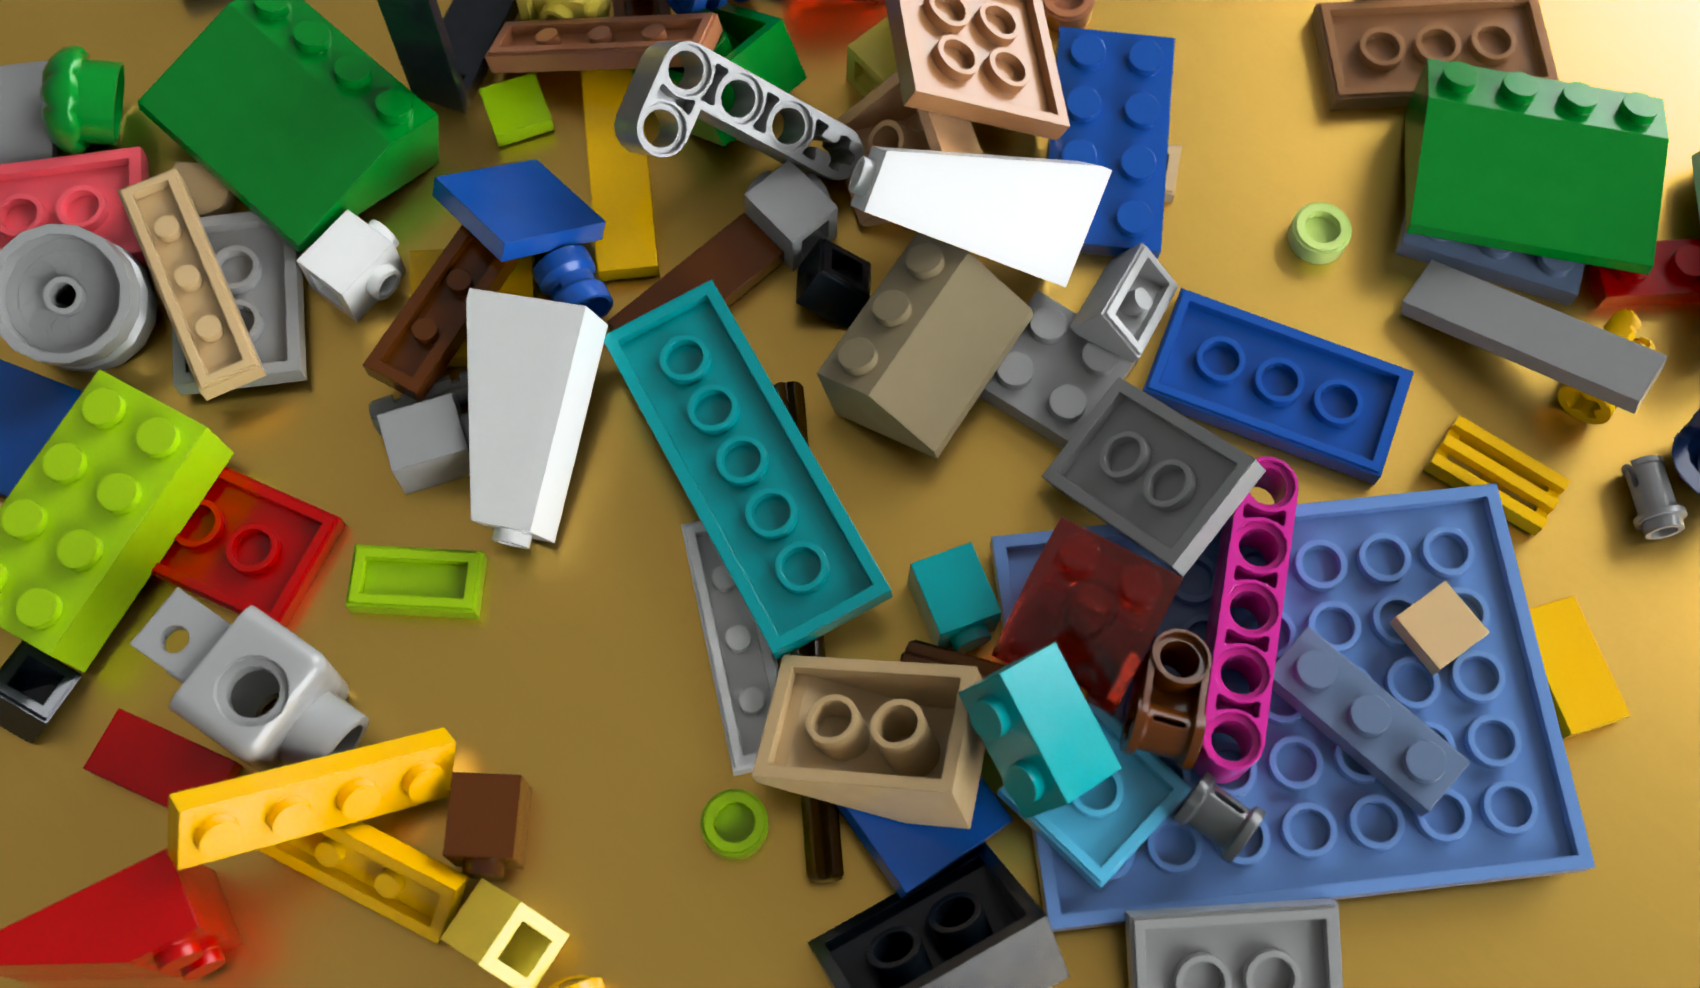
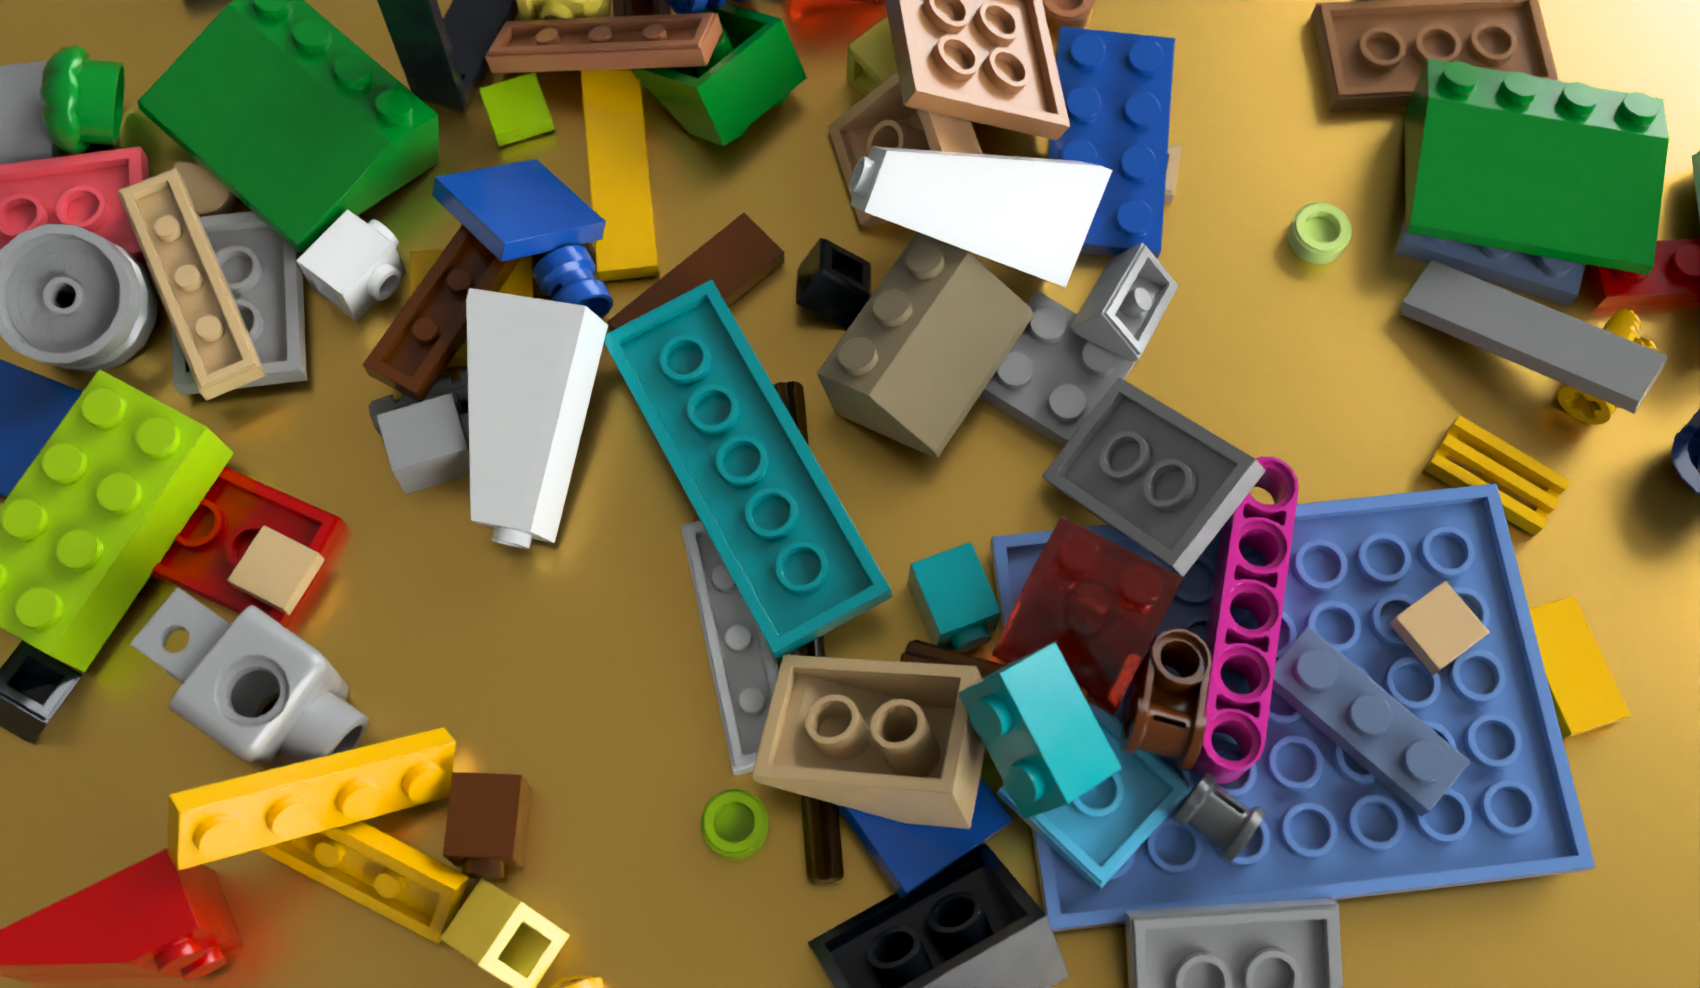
(155, 760): red tile -> none
(276, 570): none -> tan tile
(416, 581): lime tile -> none
(747, 121): light grey beam -> none
(792, 210): light grey brick -> none
(1278, 386): blue tile -> none
(1653, 498): light grey pin -> none

